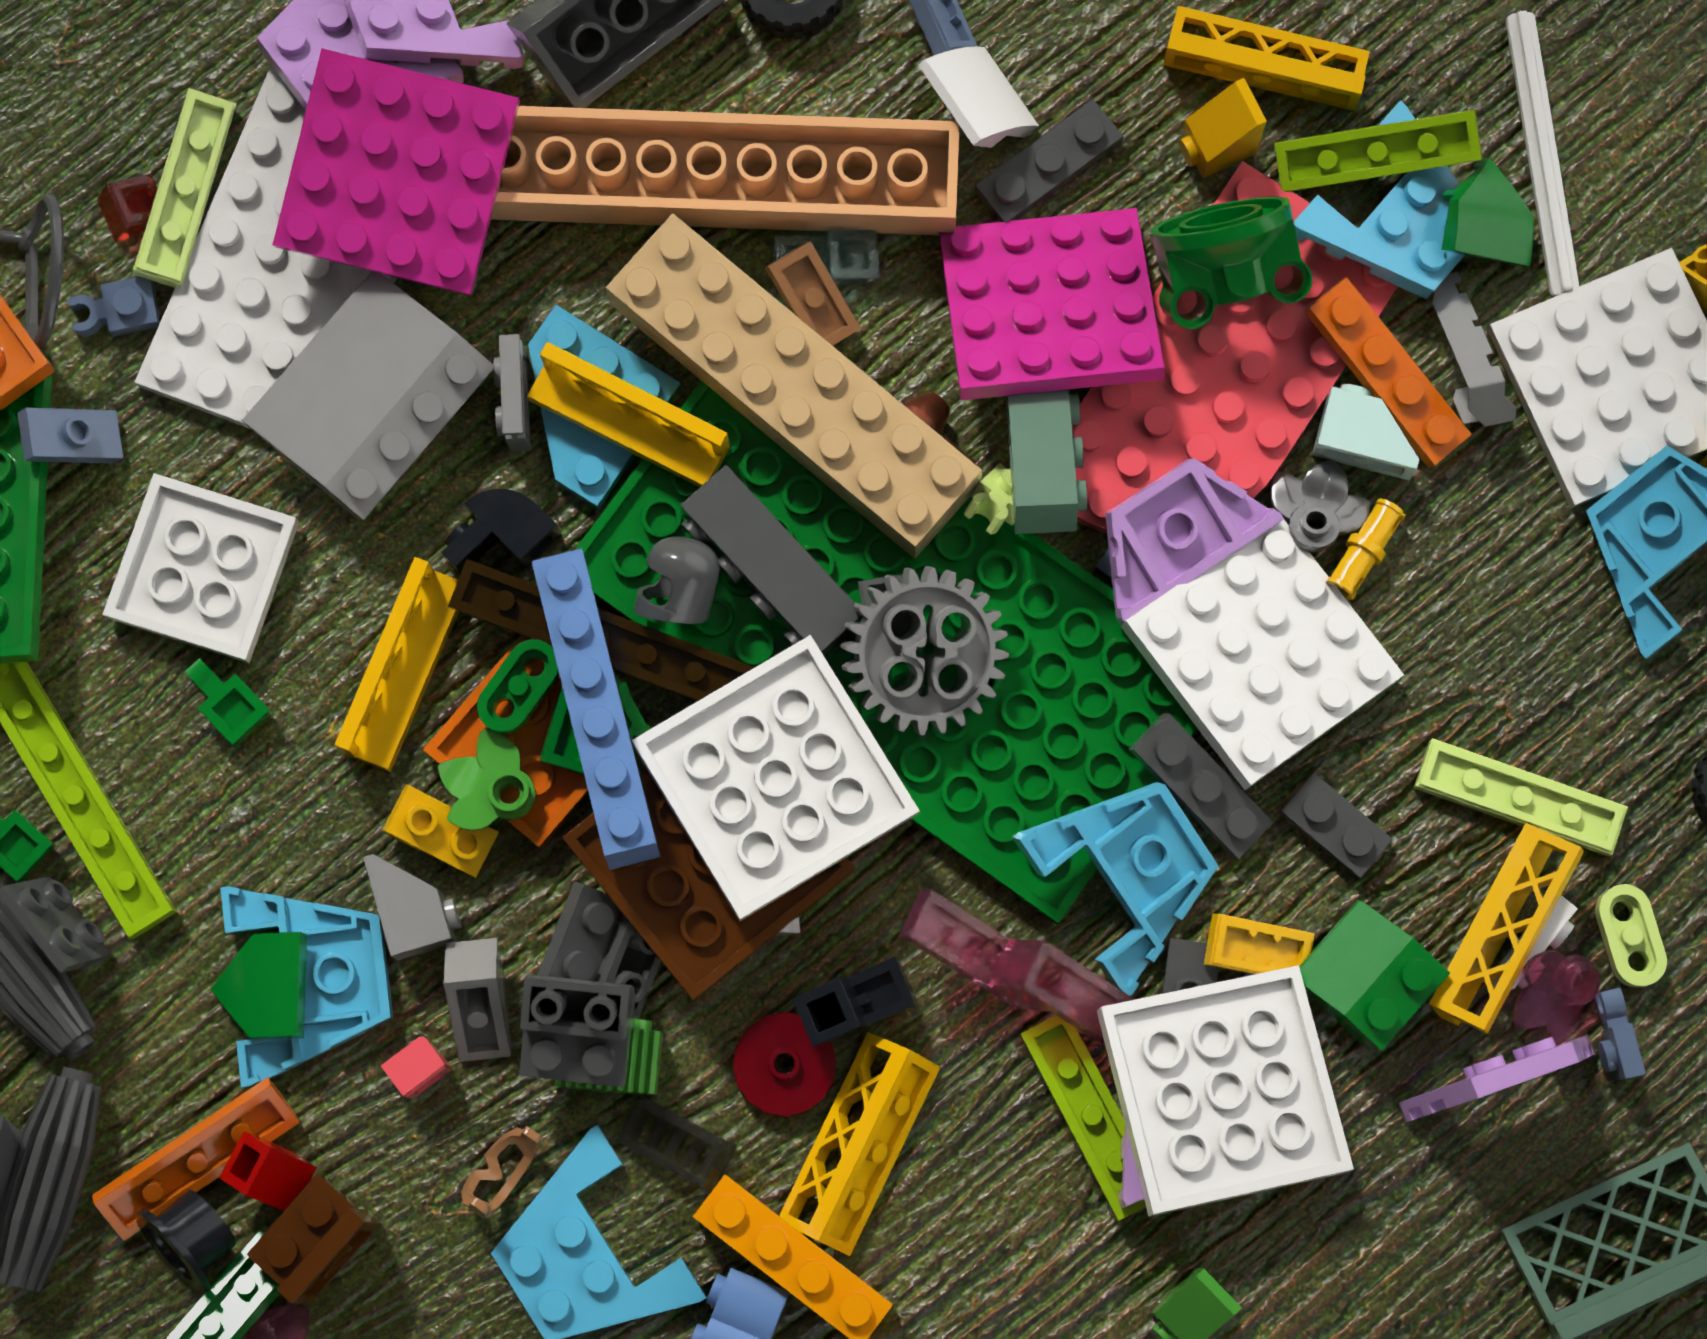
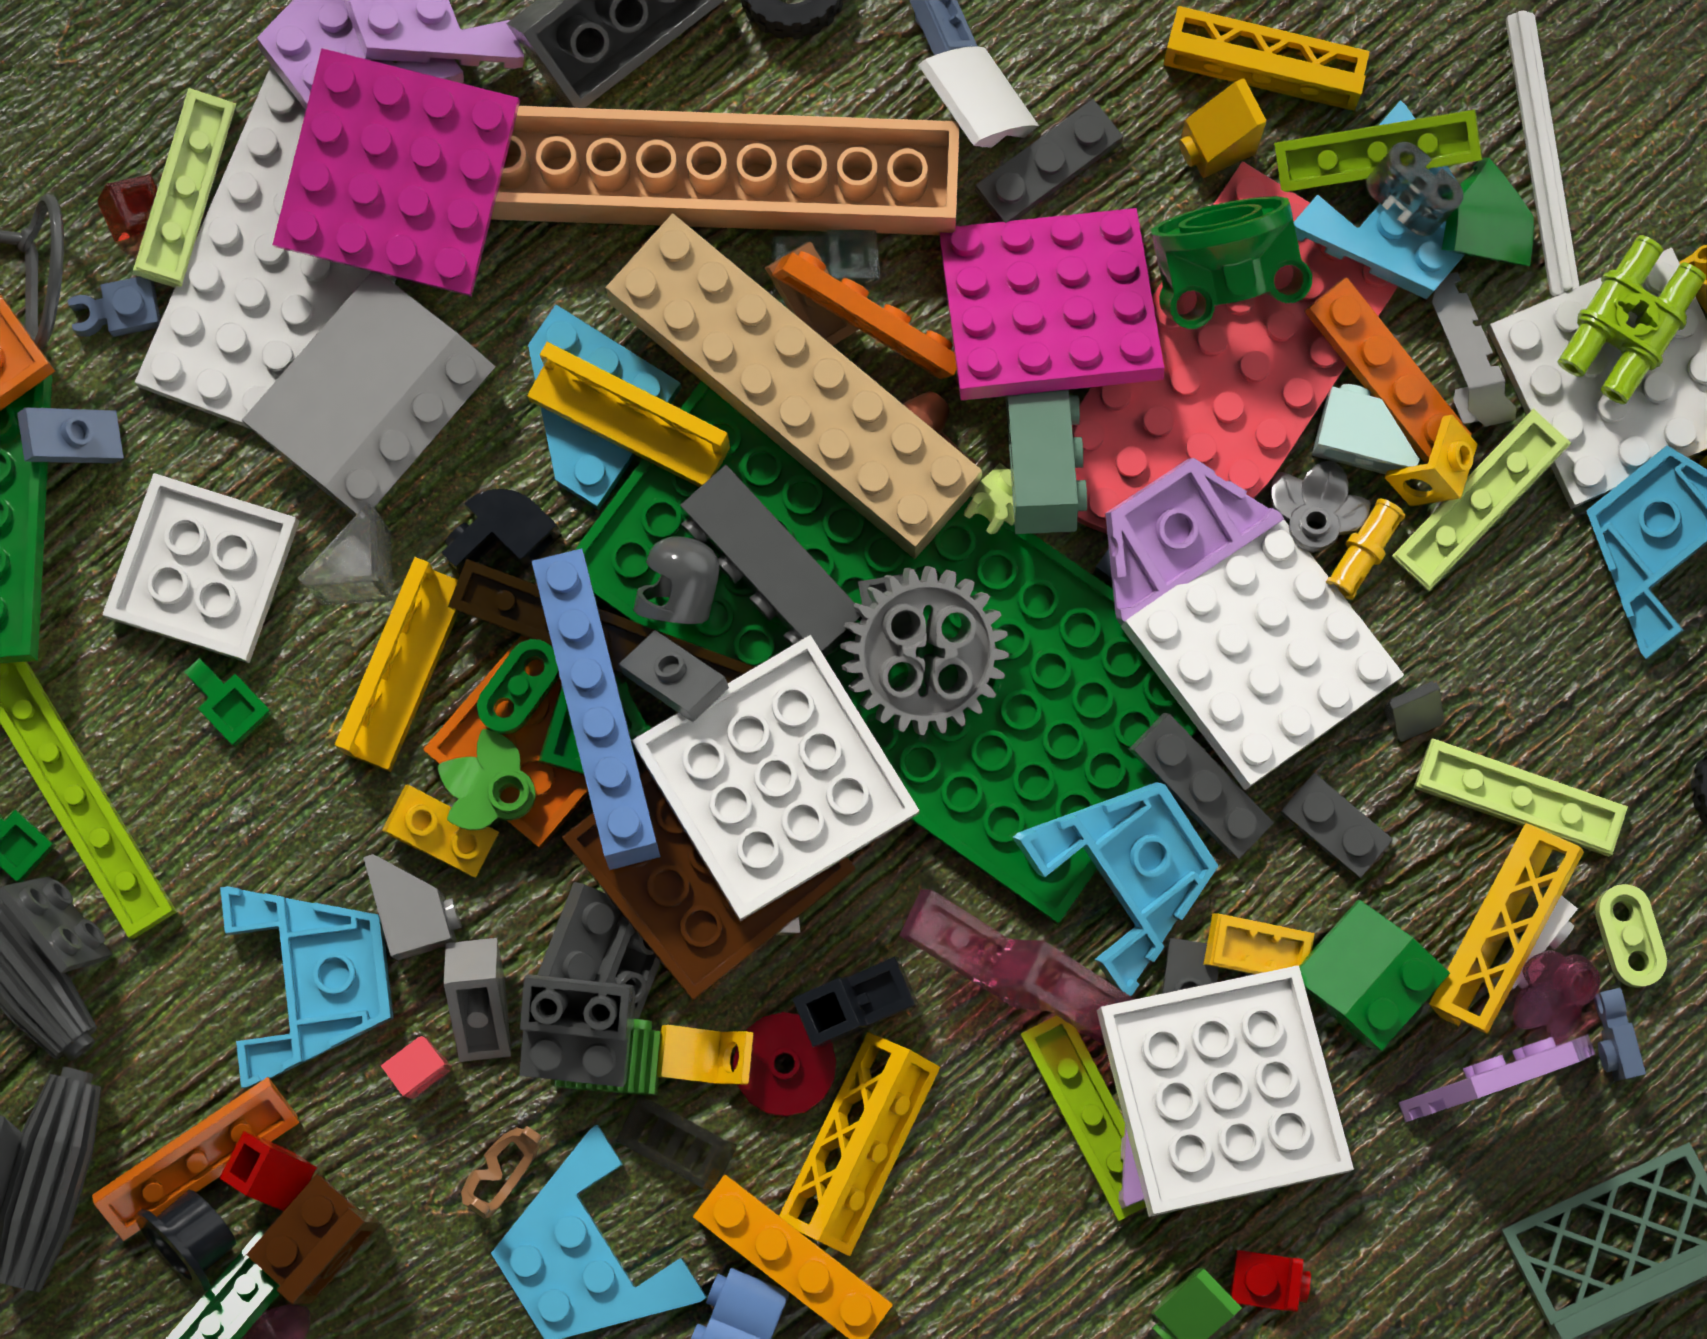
(267, 986): green slope -> none
(355, 564): none -> clear slope
(512, 377): light grey plate -> none
(674, 676): none -> dark grey plate
(703, 1055): none -> yellow bracket
(850, 302): none -> orange plate
(1269, 1281): none -> red bracket
(1415, 711): none -> dark grey slope
(1422, 196): none -> clear smoke piece
(1446, 468): none -> yellow bracket
(1485, 499): none -> yellowish green tile
(1656, 321): none -> lime pin

